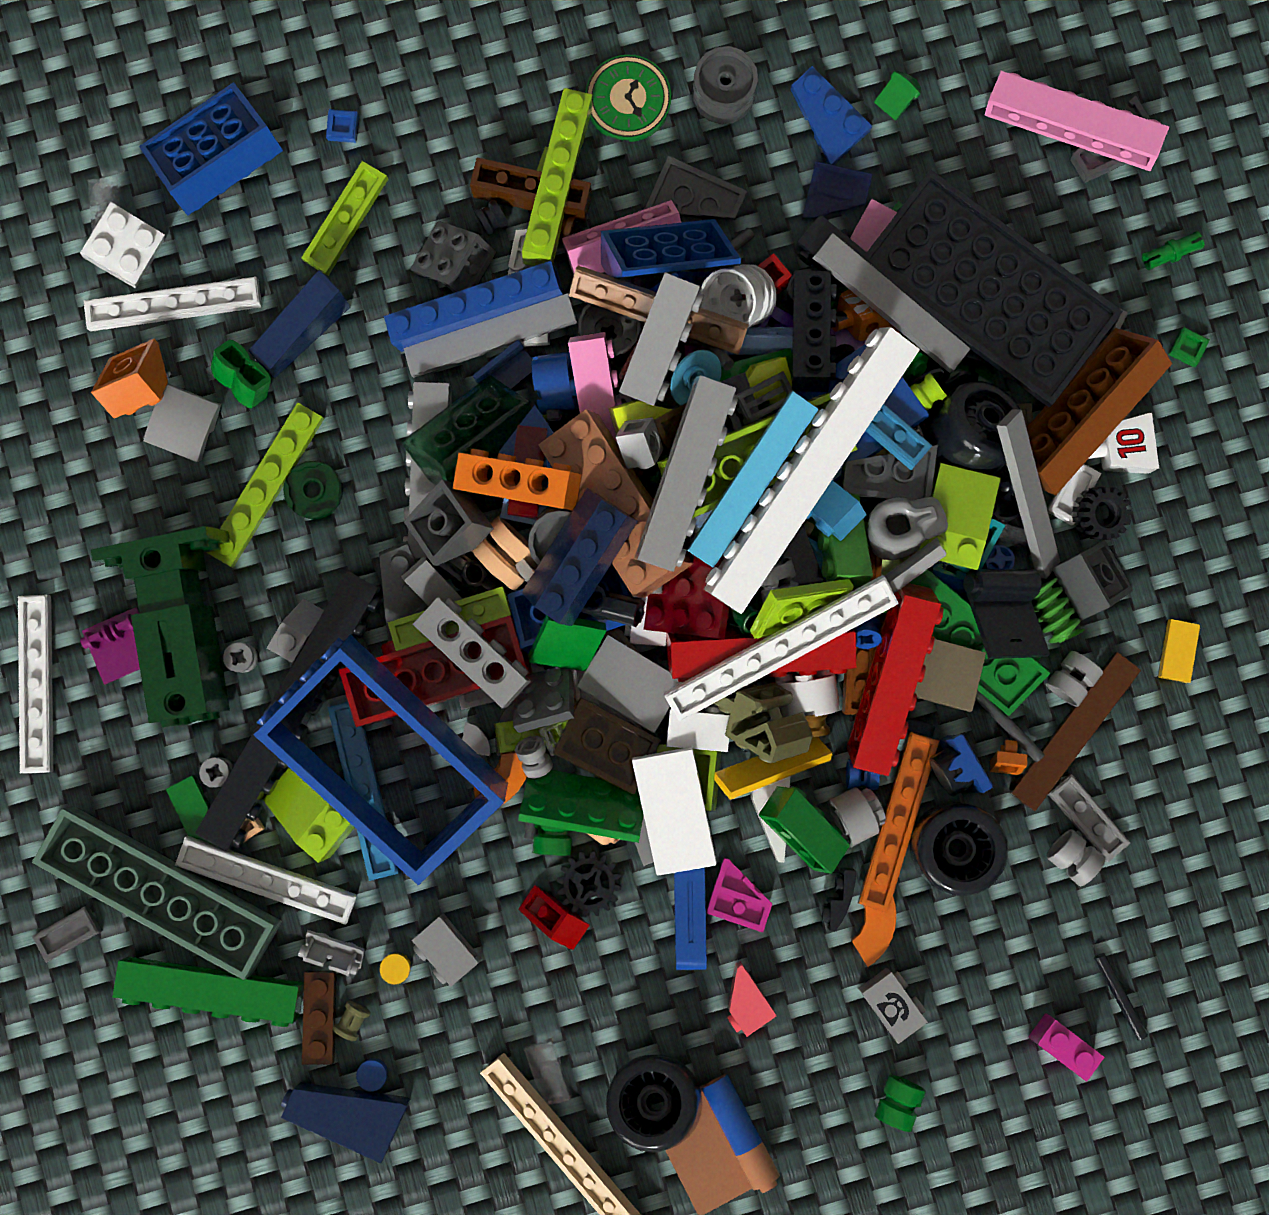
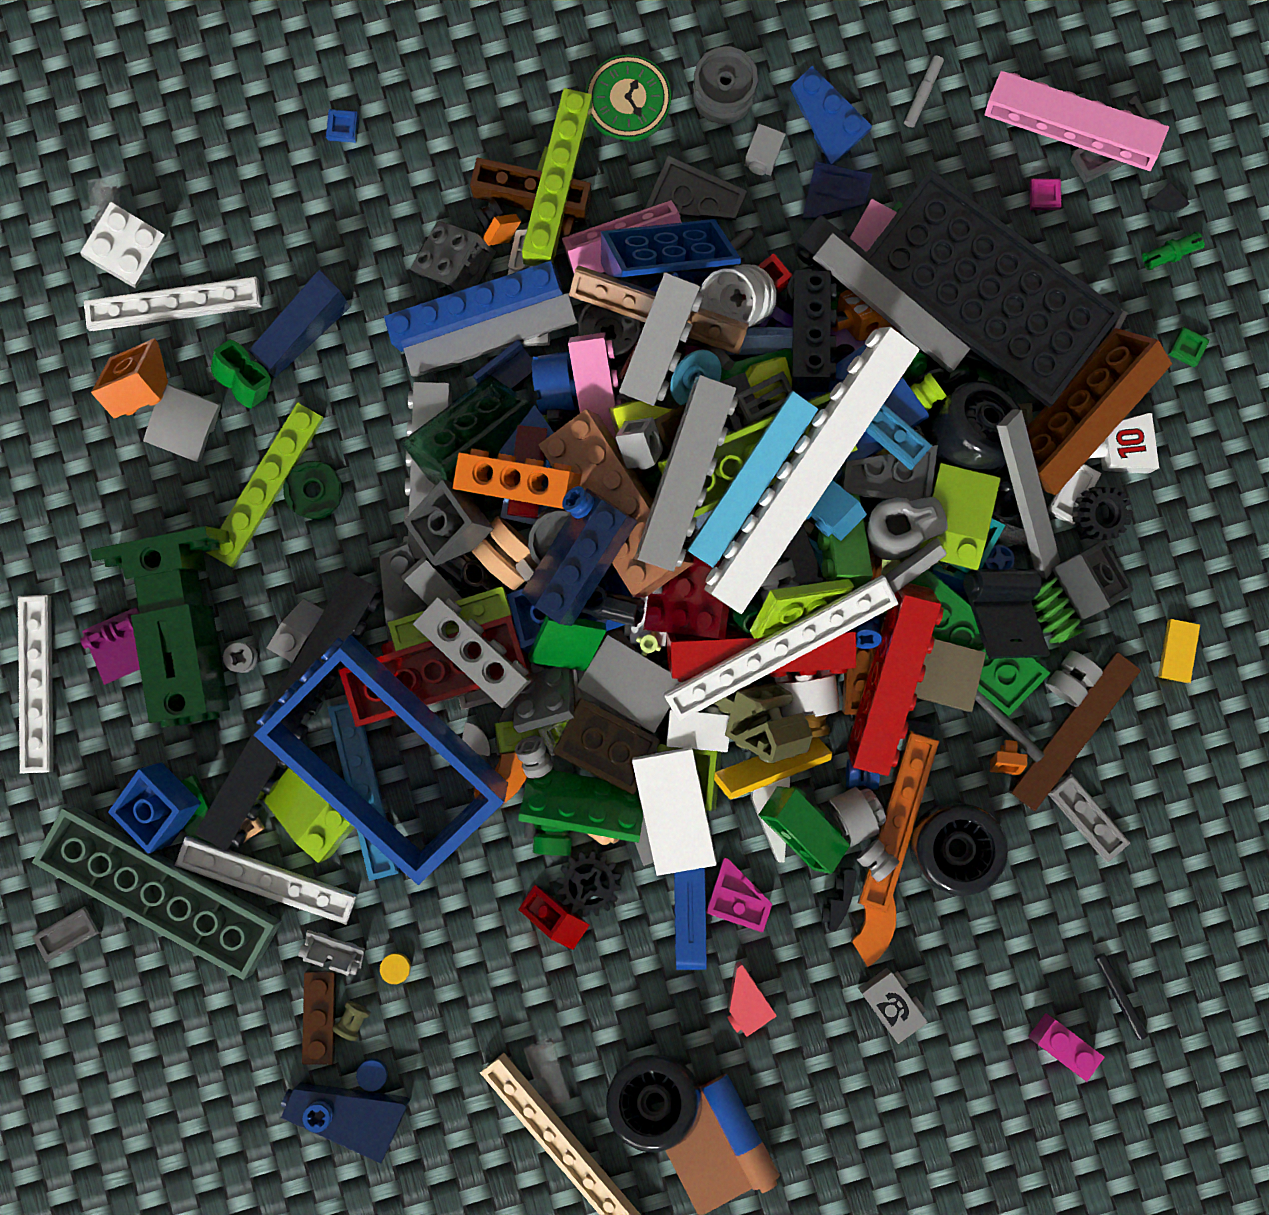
(154, 807): none -> blue brick
(208, 990): green brick -> none
(210, 148): blue slope -> none
(220, 772): light grey wheel -> none
(319, 1126): none -> blue bush
(345, 218): lime plate -> none
(445, 950): light grey brick -> none
(501, 229): none -> orange tile
(578, 502): none -> blue bush
(648, 643): none -> yellowish green piece
(764, 150): none -> light grey brick
(878, 860): none -> light grey wheel
(898, 94): green tile -> none
(900, 1102): green wheel -> none
(923, 91): none -> light grey piece
(958, 767): piece -> none
(1045, 194): none -> dark pink tile
(1080, 861): light grey wheel -> none
(1168, 200): none -> black tile

